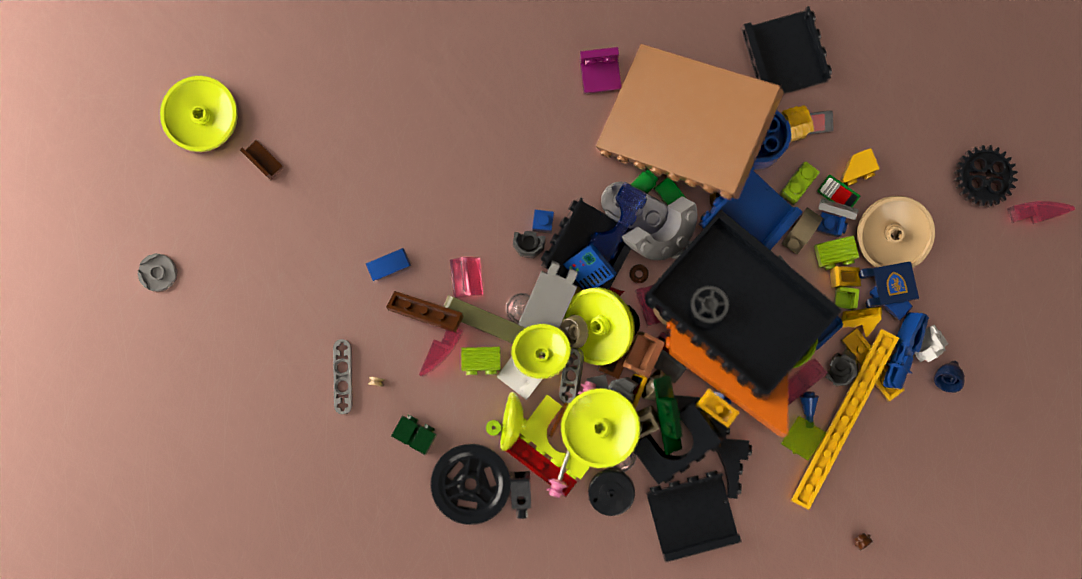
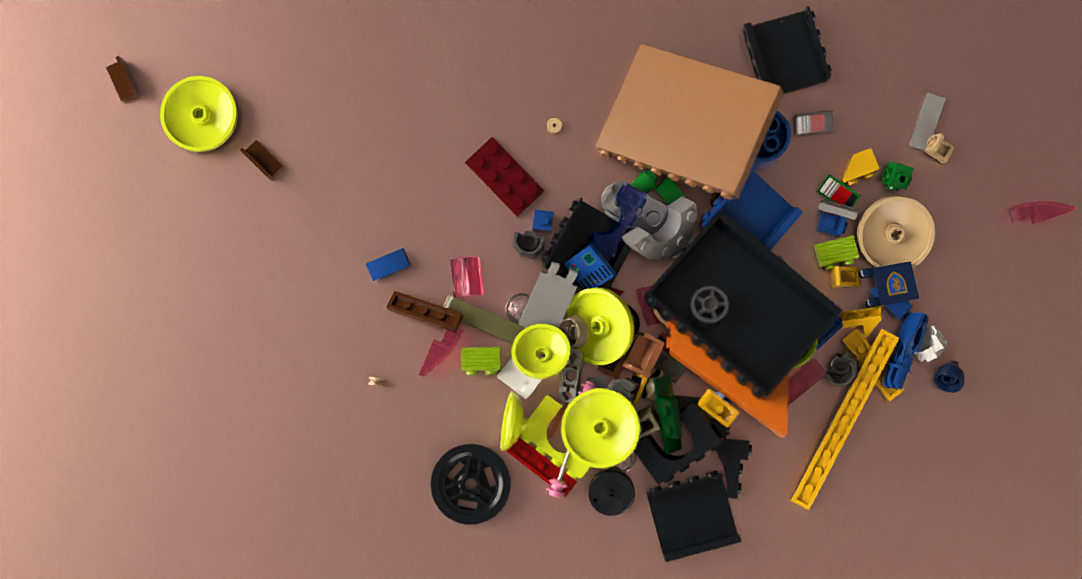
(122, 80): none -> reddish brown panel
(157, 272): light grey tile -> none
(346, 376): light grey beam -> none
(414, 434): dark green piece -> none
(489, 427): lime piece -> none
(504, 177): none -> dark red plate
(520, 487): black torso -> none
(554, 121): none -> tan piece
(600, 70): magenta bracket -> none
(643, 269): reddish brown plate -> none
(799, 121): yellow hair -> none
(799, 183): lime brick -> none
(802, 230): dark tan brick -> none
(803, 437): clear neon green piece -> none
(809, 403): blue cone -> none
(846, 298): lime panel -> none
(863, 541): reddish brown plate -> none
(897, 176): none -> green brick
(926, 121): none -> light grey tile
(939, 147): none -> tan bracket
(984, 192): black gear -> none

